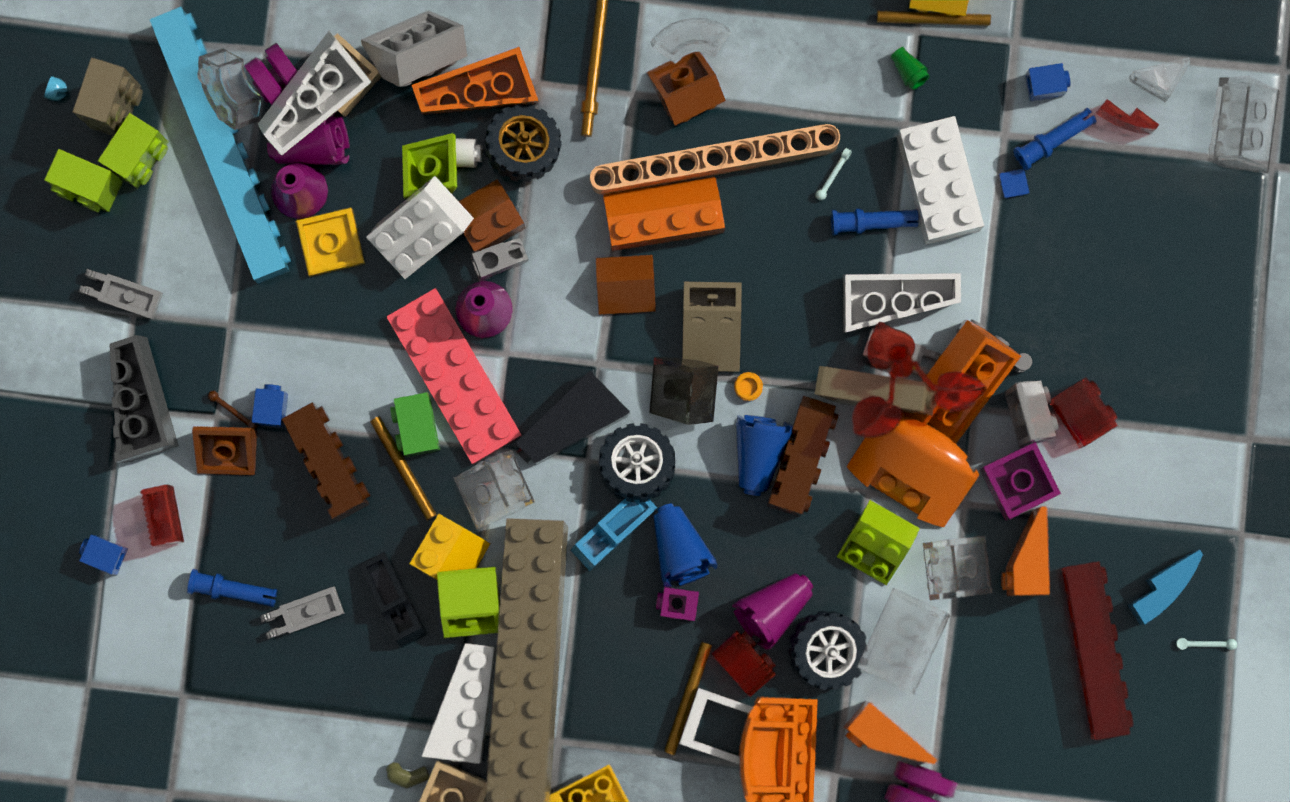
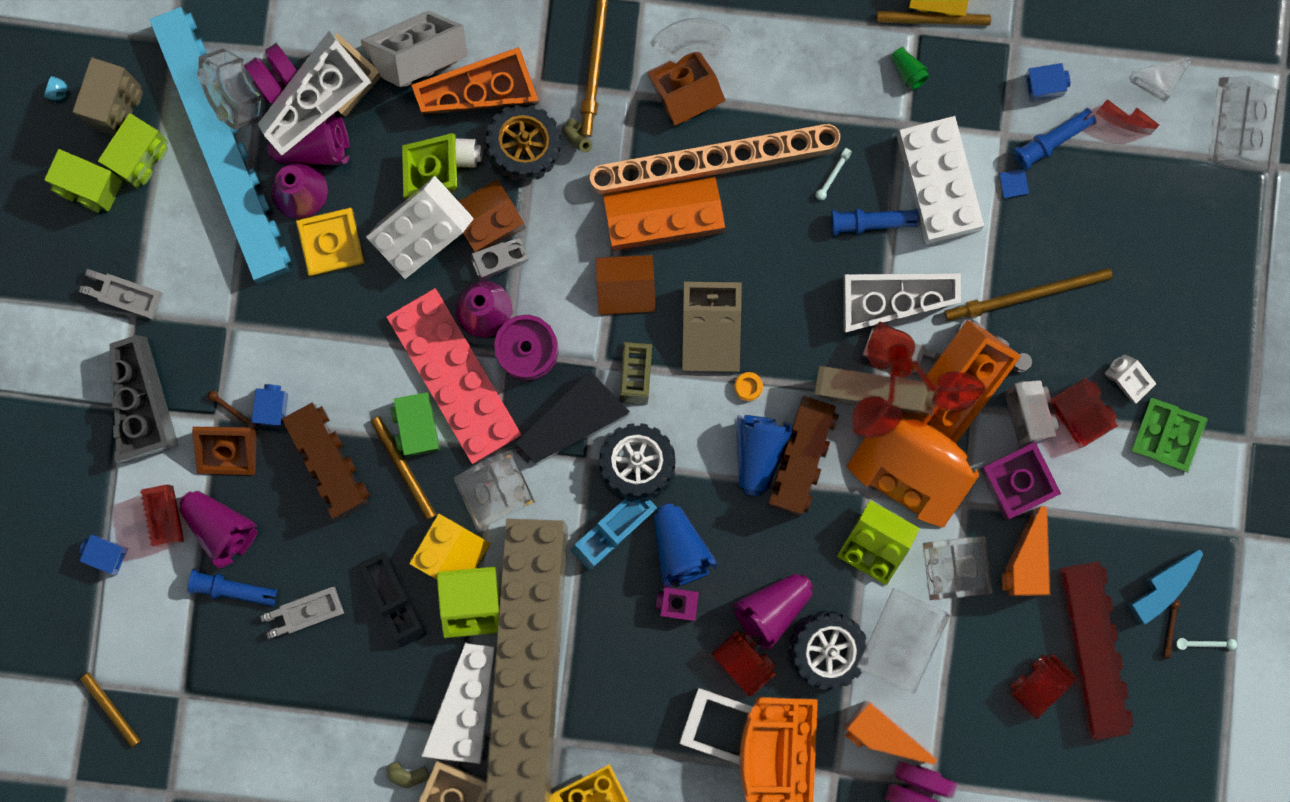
(110, 710): none -> pearl gold bar
(217, 527): none -> magenta cone
(531, 364): none -> magenta wheel
(576, 140): none -> olive arm
(635, 396): none -> olive slope
(683, 390): clear smoke slope -> none
(687, 699): pearl gold bar -> none
(975, 308): none -> pearl gold bar
(1042, 686): none -> clear red brick
(1130, 377): none -> white bracket
(1169, 435): none -> bright green slope
(1175, 605): none -> reddish brown hinge

